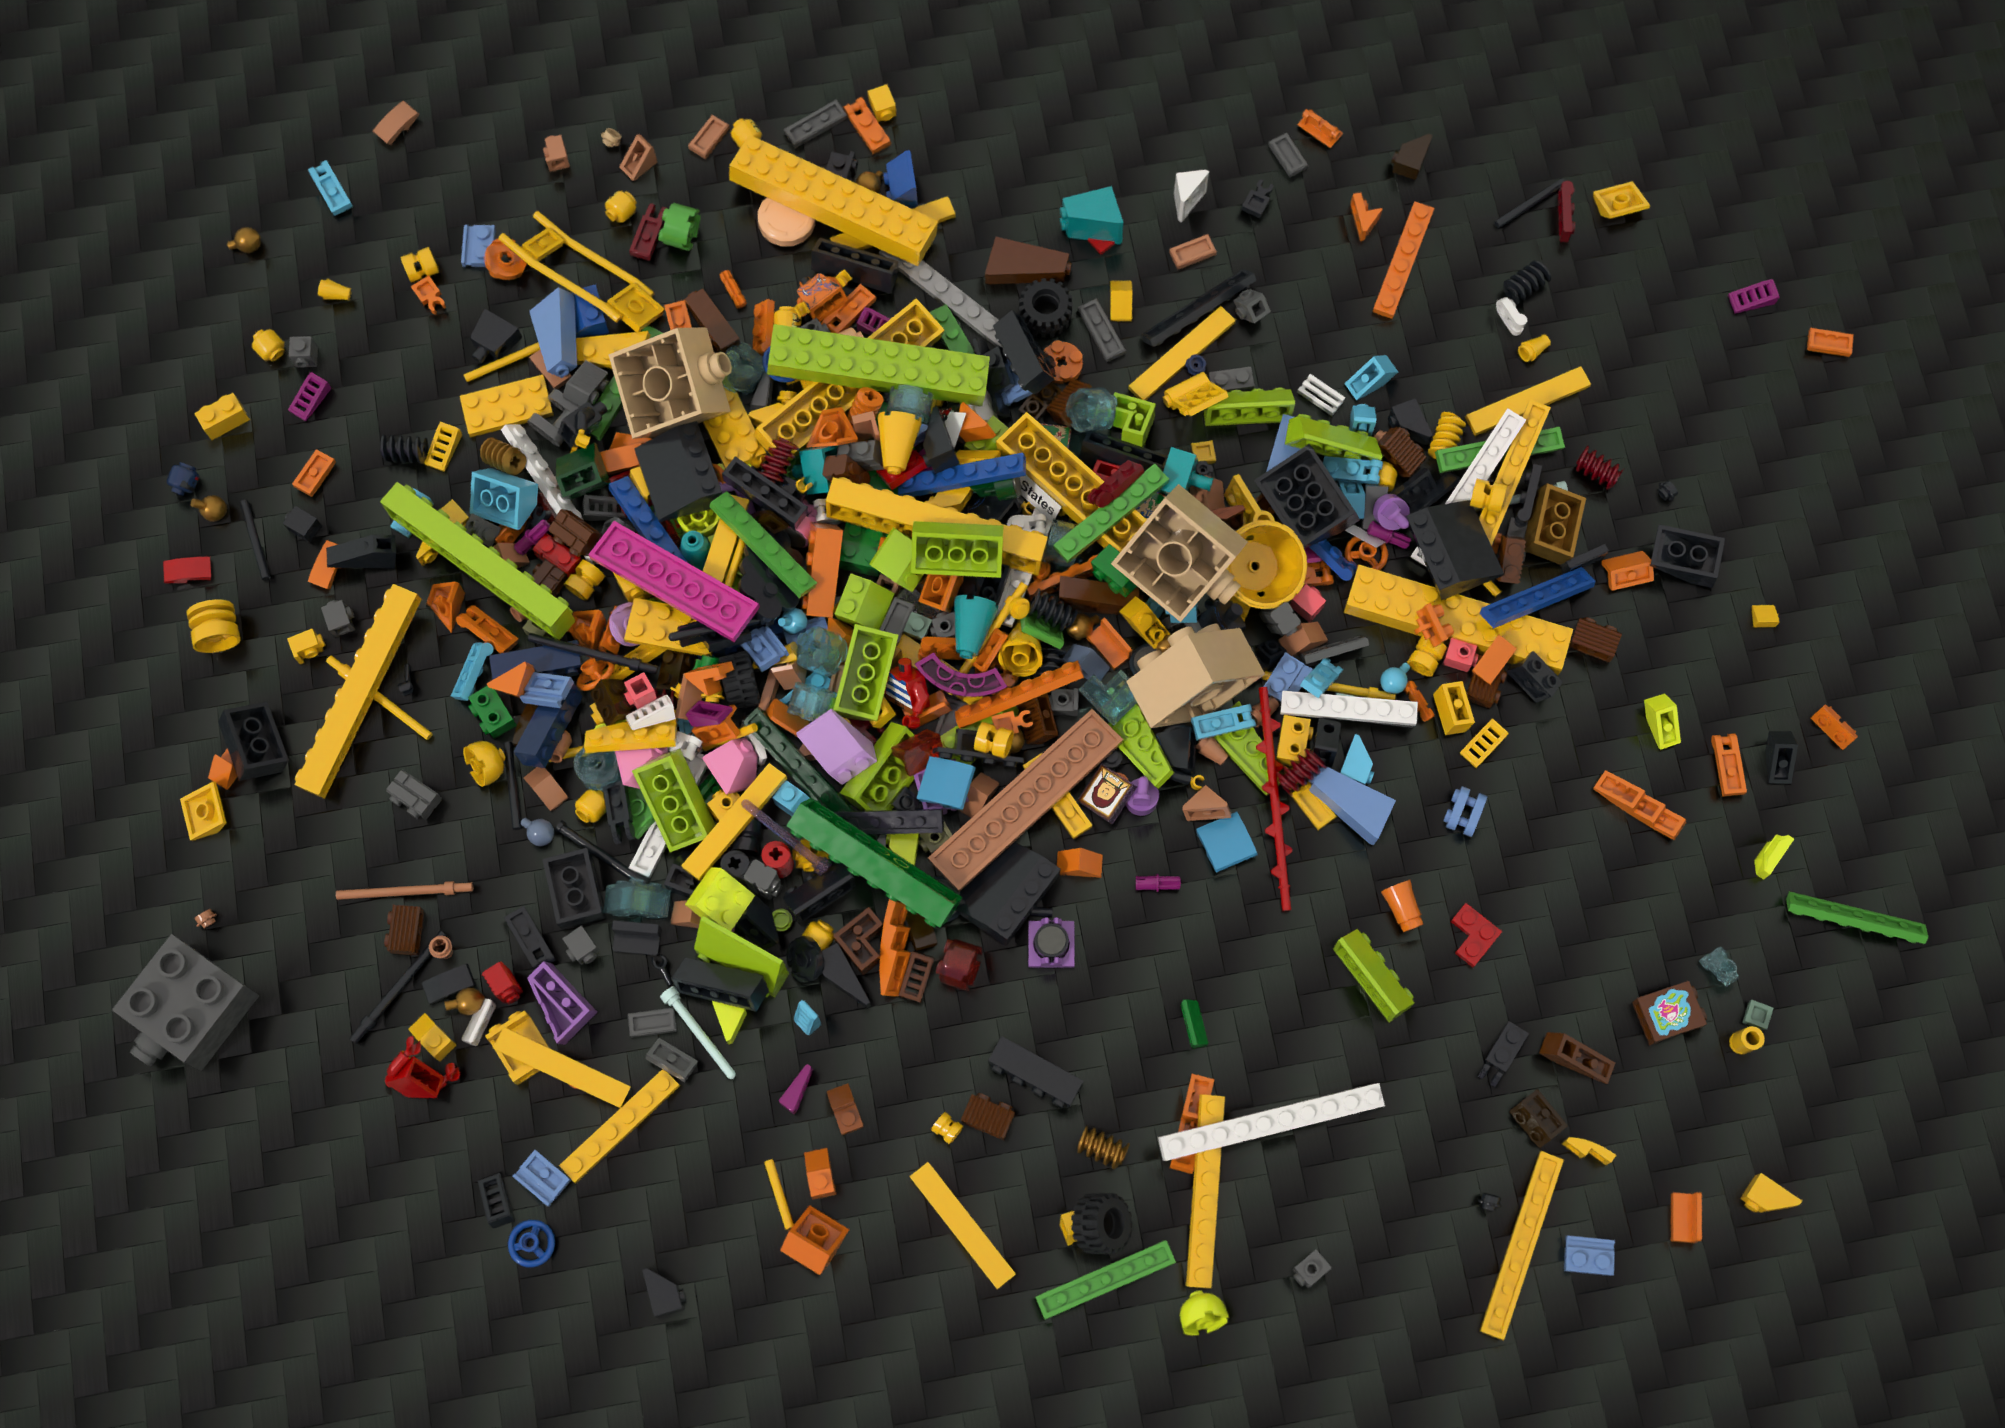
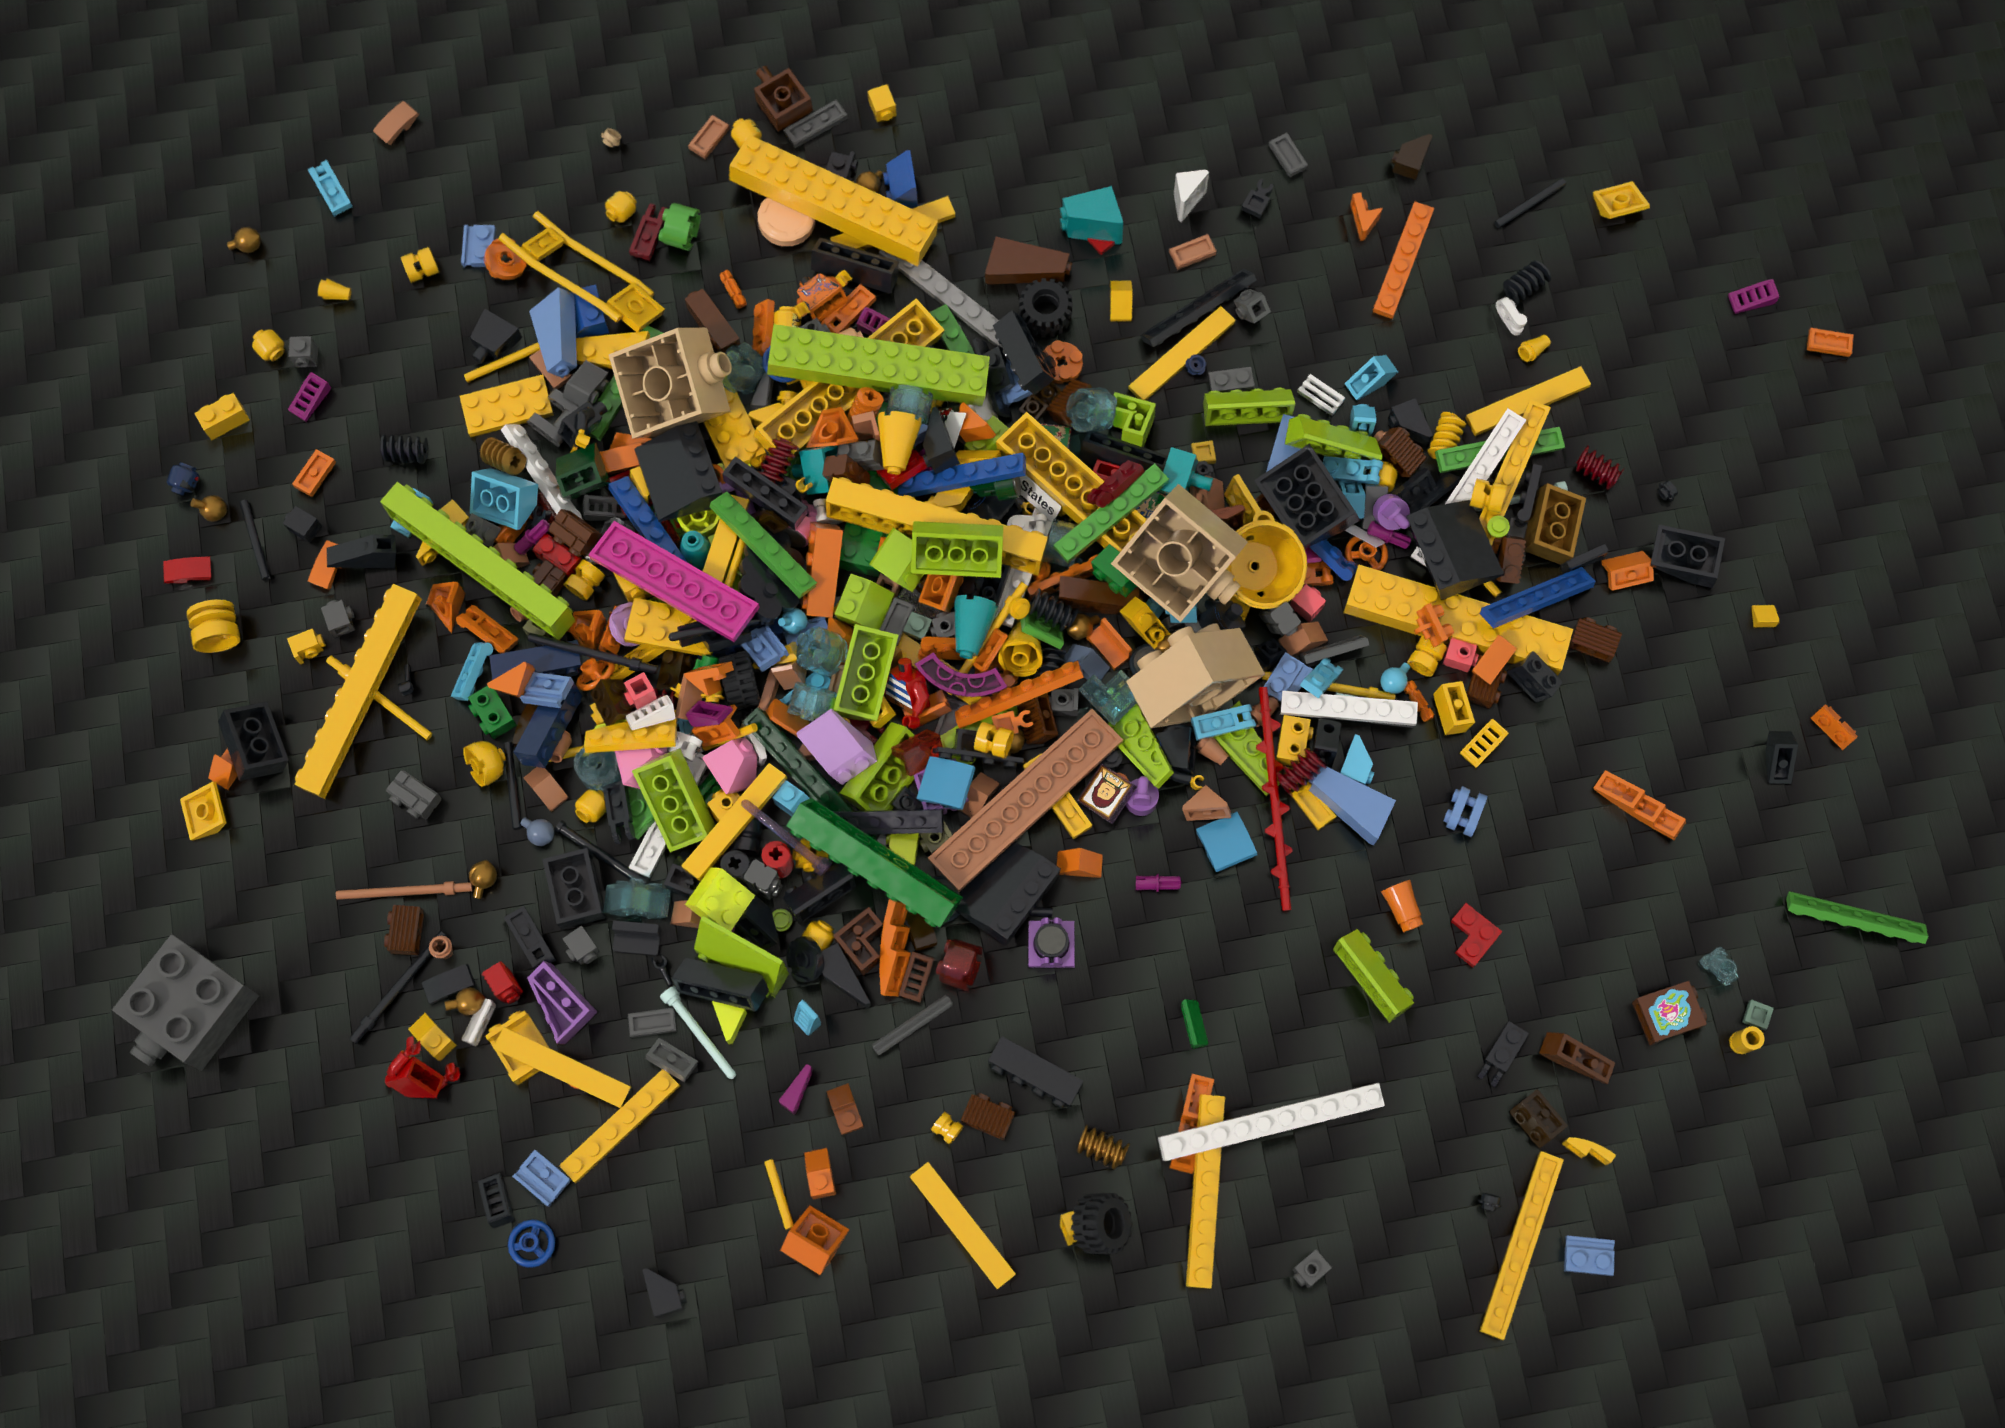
(205, 918): nougat plate -> none
(428, 293): orange plate -> none
(436, 444): yellow slope -> none
(482, 876): none -> pearl gold piece
(555, 153): nougat brick -> none
(638, 158): nougat slope -> none
(678, 315): orange plate -> none
(782, 98): none -> reddish brown brick
(867, 126): orange plate -> none
(912, 1024): none -> dark grey axle
(1101, 330): dark grey tile -> none
(1105, 1279): bright green plate -> none
(1194, 395): yellow piece -> none
(1202, 1312): neon yellow cylinder -> none
(1319, 128): orange hinge -> none
(1498, 526): none -> lime plate
(1565, 211): dark red hinge -> none
(1663, 720): neon yellow slope -> none
(1686, 1217): orange panel -> none
(1729, 765): orange plate -> none
(1766, 1195): yellow slope -> none
(1771, 855): neon yellow slope -> none

